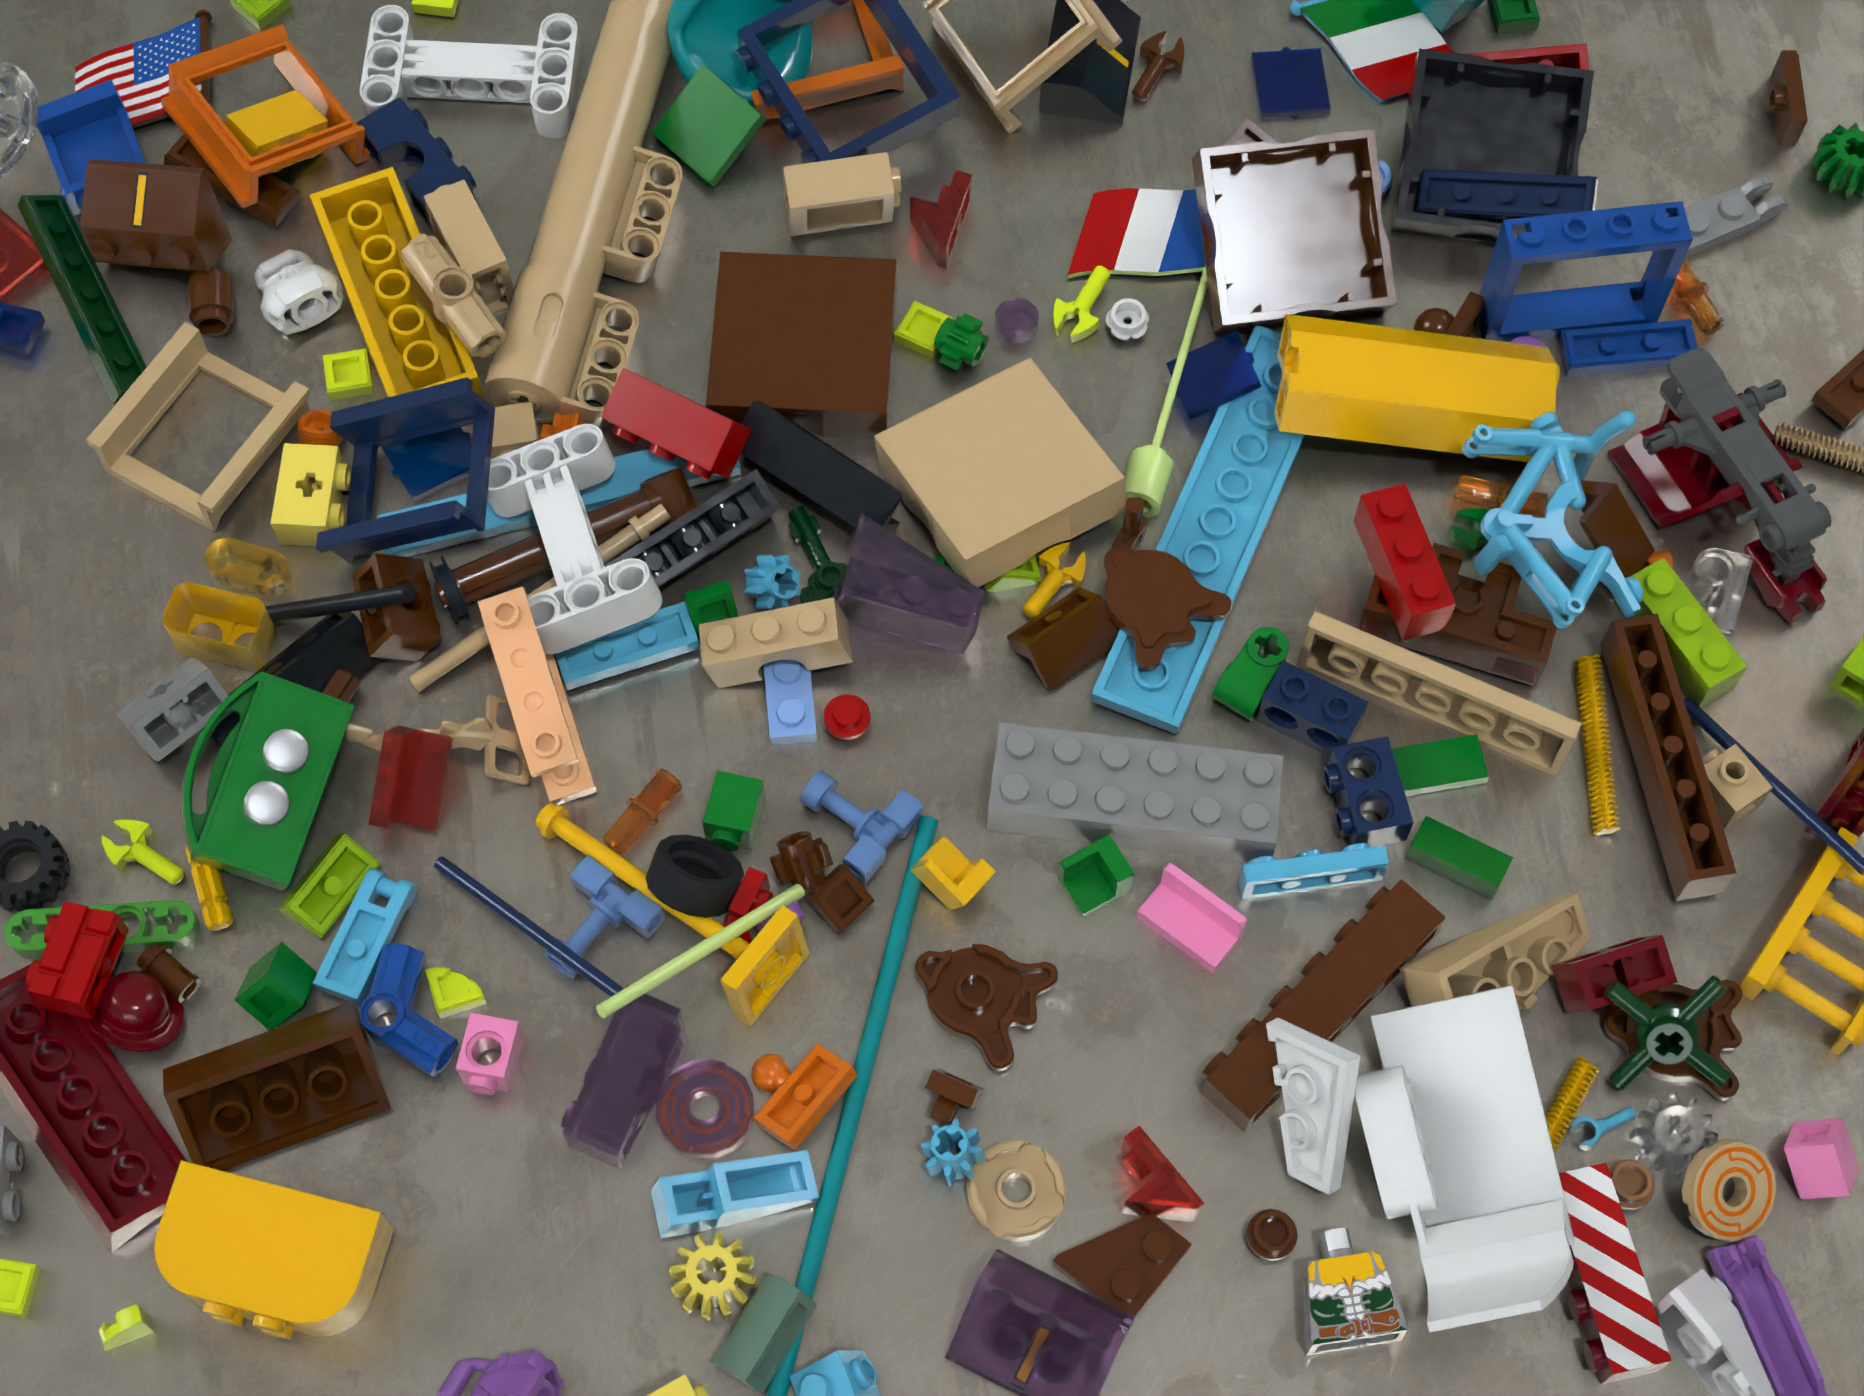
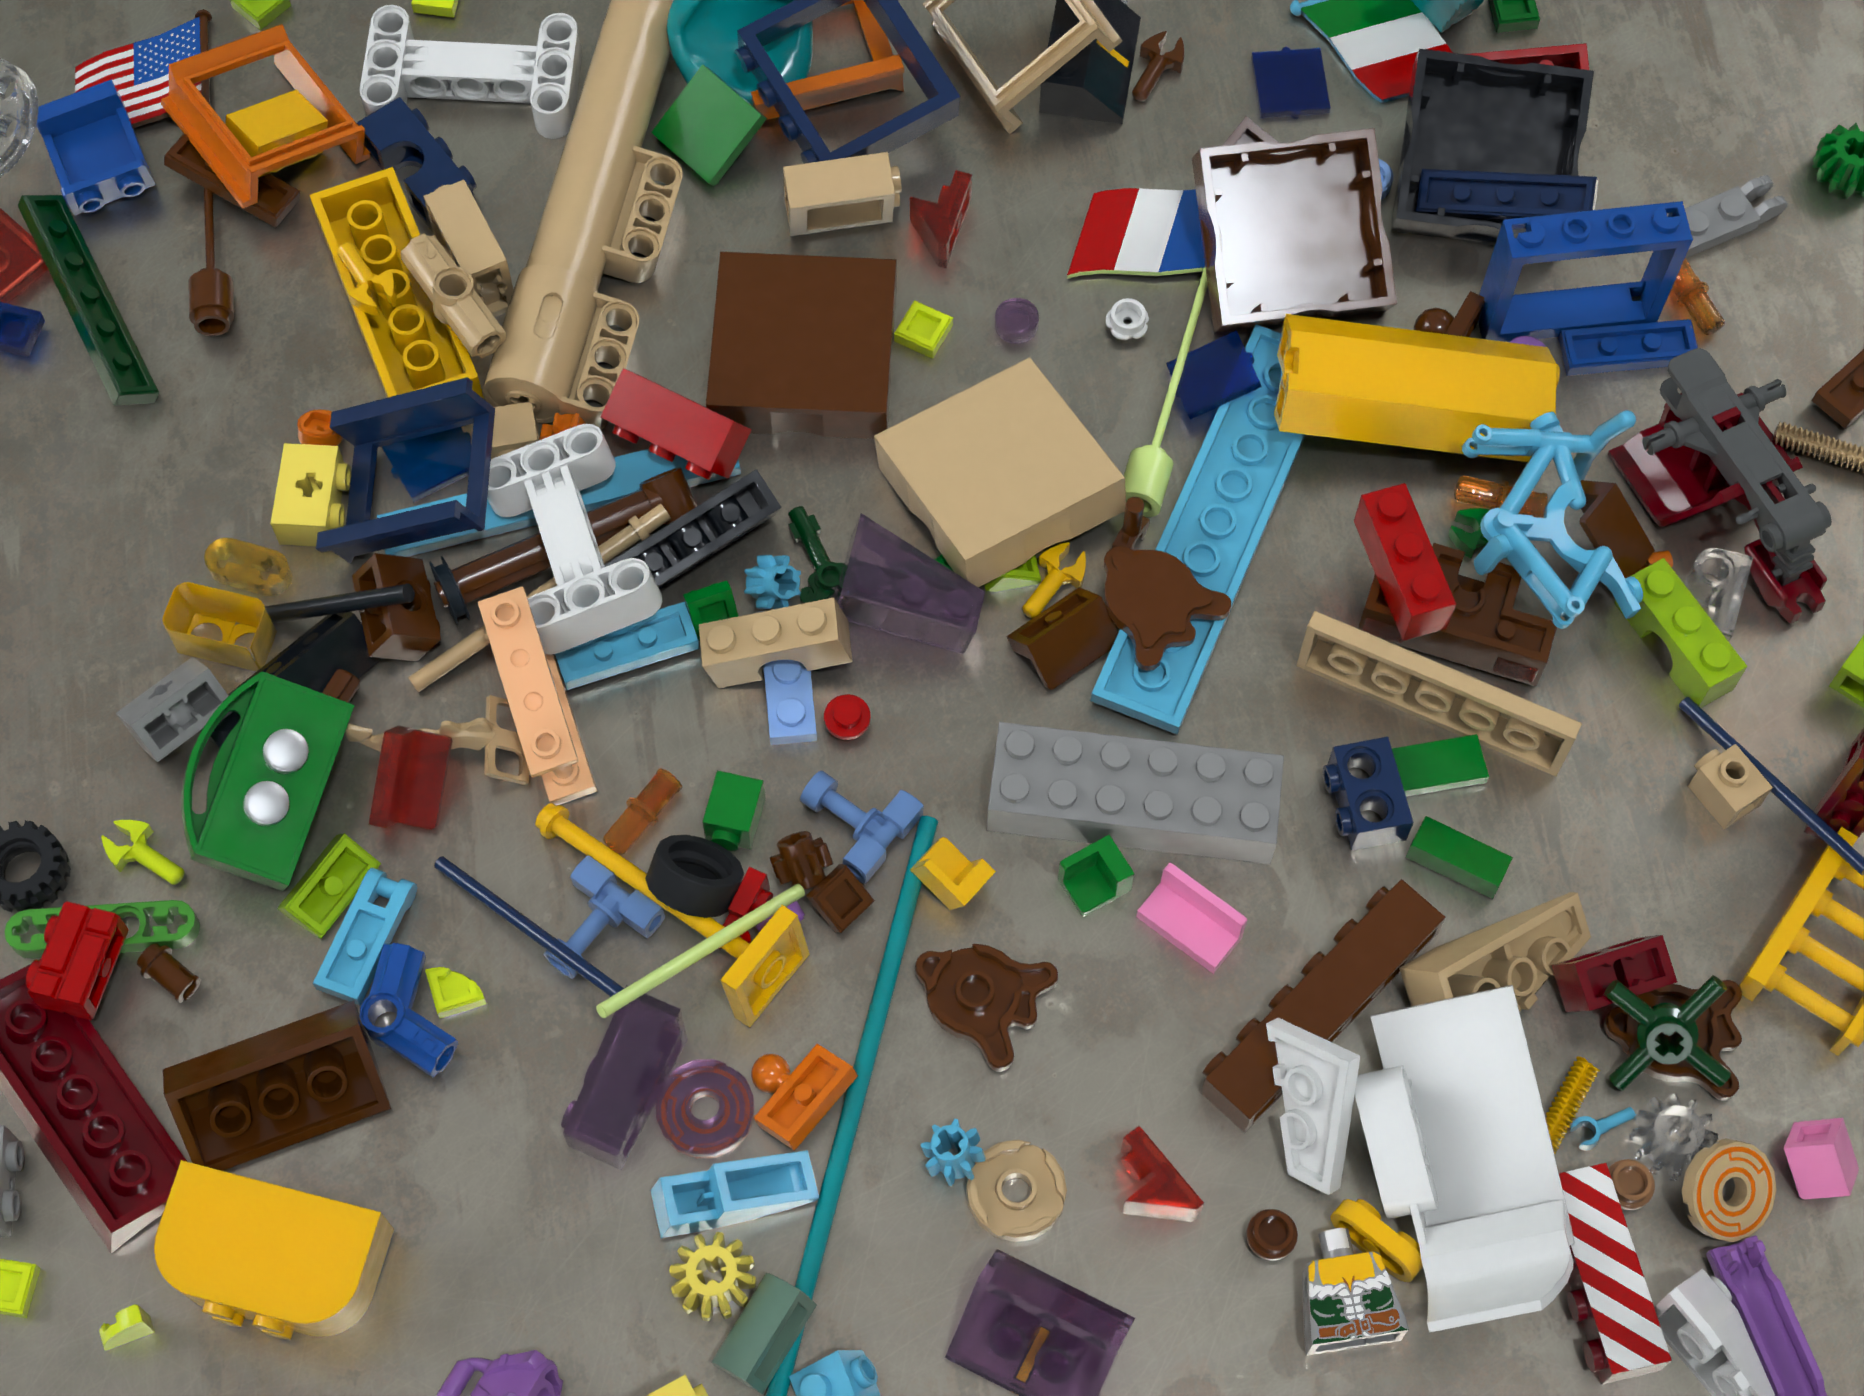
(137, 1013): dark red hat -> none
(152, 216): reddish brown slope -> none
(153, 395): tan piece -> none
(211, 895): yellow axle -> none
(276, 986): green panel -> none
(297, 291): white piece -> none
(348, 374): neon yellow tile -> none
(367, 281): none -> yellow bar
(483, 1034): bright pink brick -> none
(818, 469): black panel -> none
(951, 1093): reddish brown tile -> none
(961, 341): green gear -> none
(1081, 306): neon yellow bar -> none
(1125, 1263): reddish brown wing -> none
(1250, 675): green piece -> none
(1311, 709): dark blue brick -> none
(1313, 871): medium azure plate -> none
(1368, 1233): none -> yellow plate
(1597, 745): yellow axle -> none
(1667, 758): reddish brown brick -> none
(1788, 98): reddish brown plate -> none

